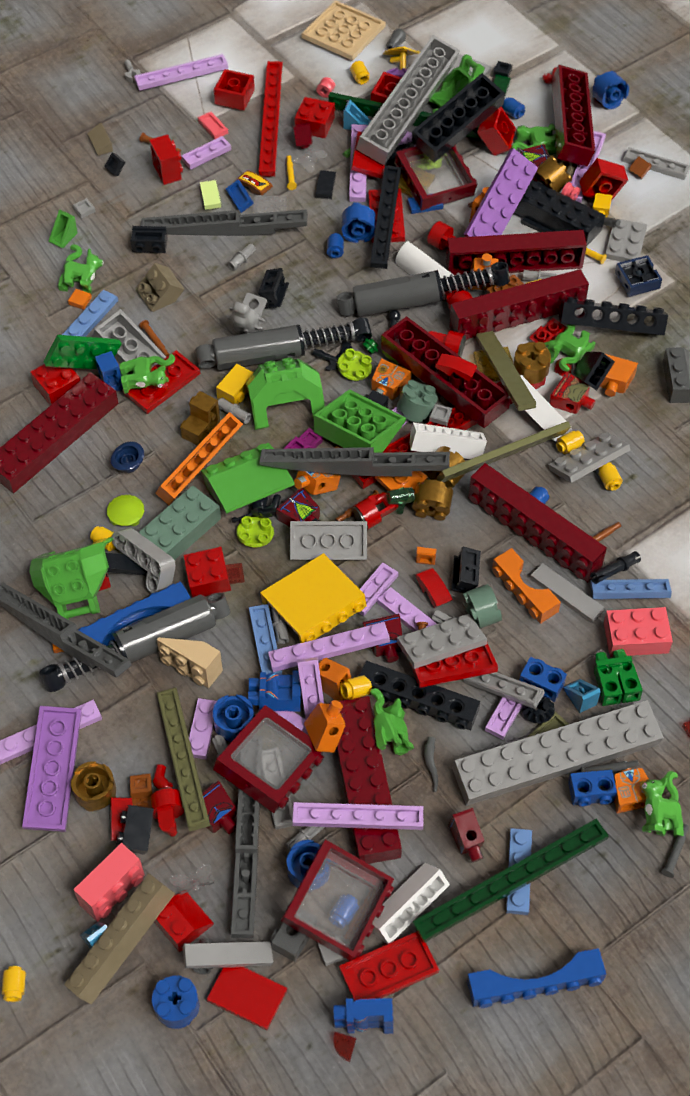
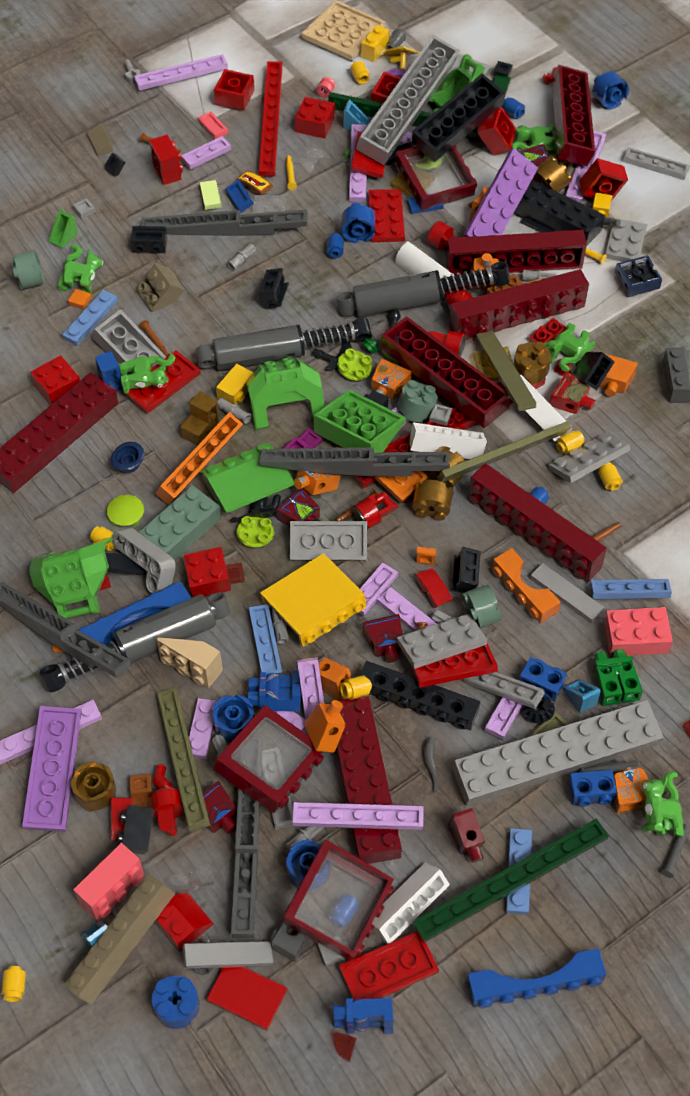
(28, 269): none -> sand green brick
(79, 351): green plate -> none
(245, 318): light grey piece -> none
(303, 135): dark red brick -> none
(325, 184): black tile -> none
(330, 646): lavender plate -> none
(375, 43): none -> yellow brick
(385, 217): black plate -> none
(390, 725): bright green animal -> none
(401, 497): clear green piece -> none
(450, 364): red slope -> none
(571, 191): coral wheel -> none
(621, 564): black pin -> none
(640, 167): dark orange tile -> none
(655, 326): black brick -> none

